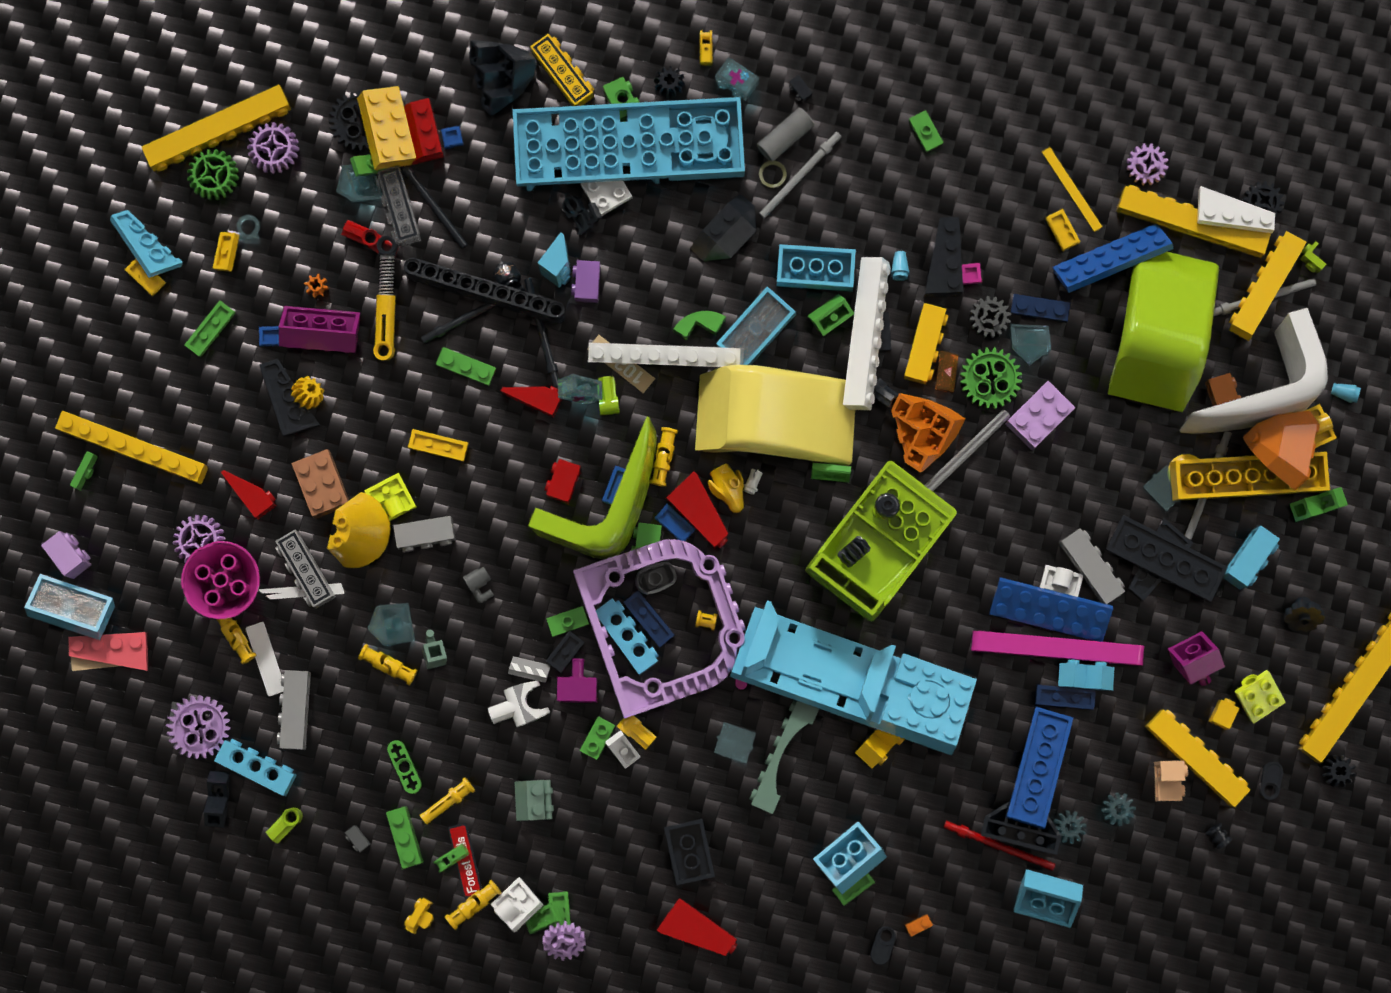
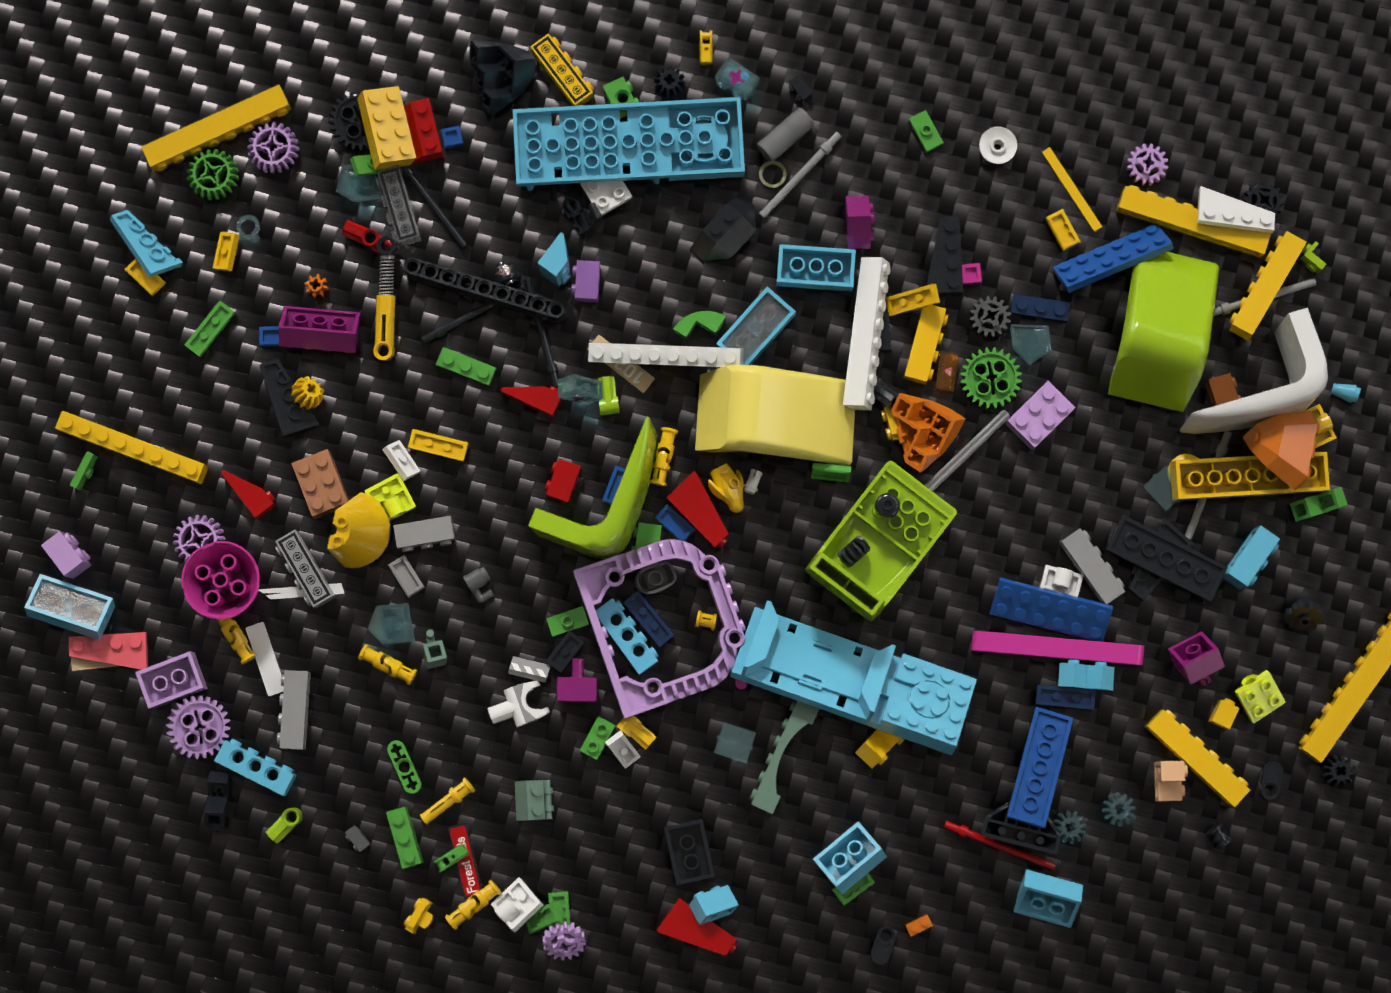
(171, 680): none -> lavender brick
(401, 460): none -> white plate
(406, 576): none -> light grey tile
(713, 904): none -> medium azure brick
(831, 314): bright green brick -> none
(859, 221): none -> magenta brick
(891, 432): none -> yellow piece
(900, 266): medium azure cone -> none
(912, 300): none -> yellow plate
(999, 136): none -> white dish

